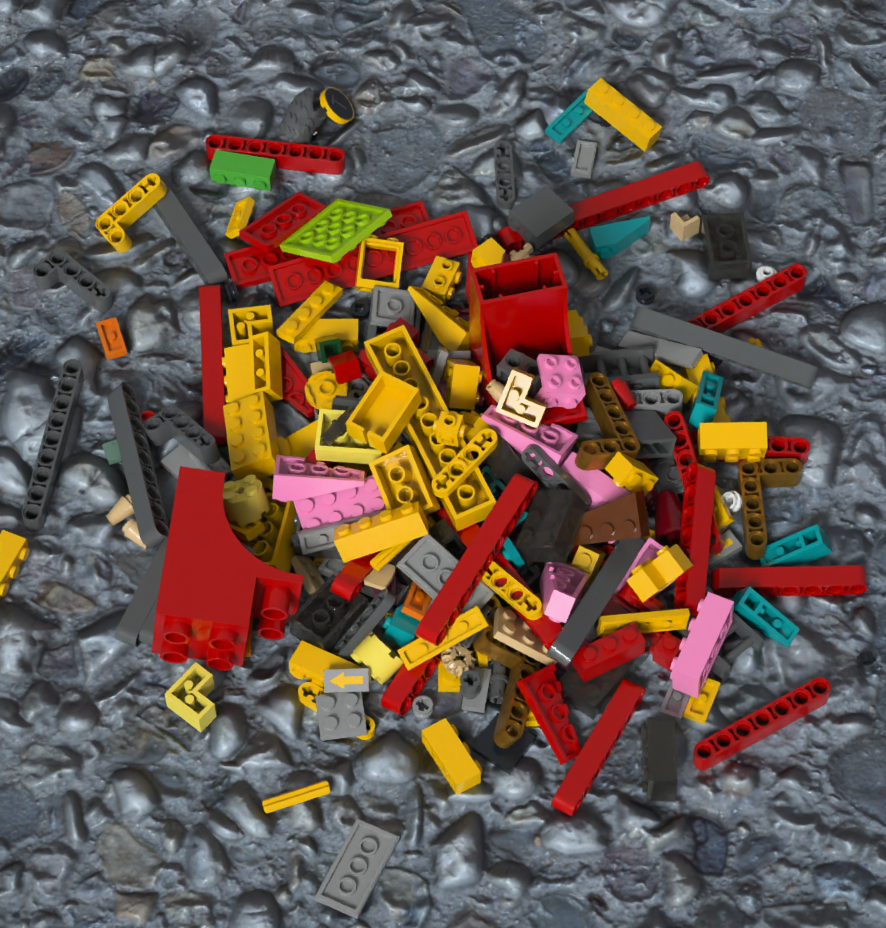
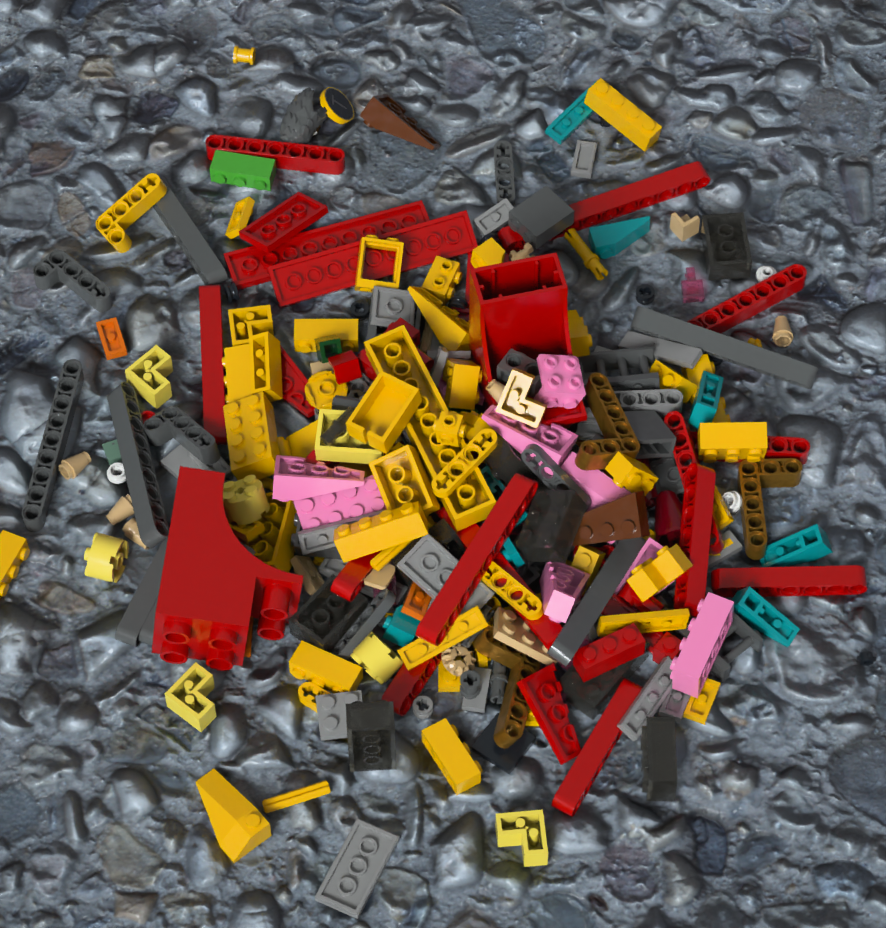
(74, 465): none -> tan cone
(106, 557): none -> light yellow brick
(114, 469): none -> white plate
(149, 376): none -> light yellow brick
(233, 818): none -> yellow wedge
(244, 55): none -> yellow bush
(309, 312): yellow plate -> none
(336, 230): lime plate -> none
(347, 680): light grey tile -> none
(371, 736): none -> clear smoke brick
(389, 116): none -> reddish brown wedge
(493, 218): none -> light grey plate
(524, 829): none -> light yellow brick
(623, 394): red cone -> none
(648, 700): none -> light grey tile
(692, 289): none -> clear pink plate
(756, 732): red beam -> none
(782, 332): none -> tan cone

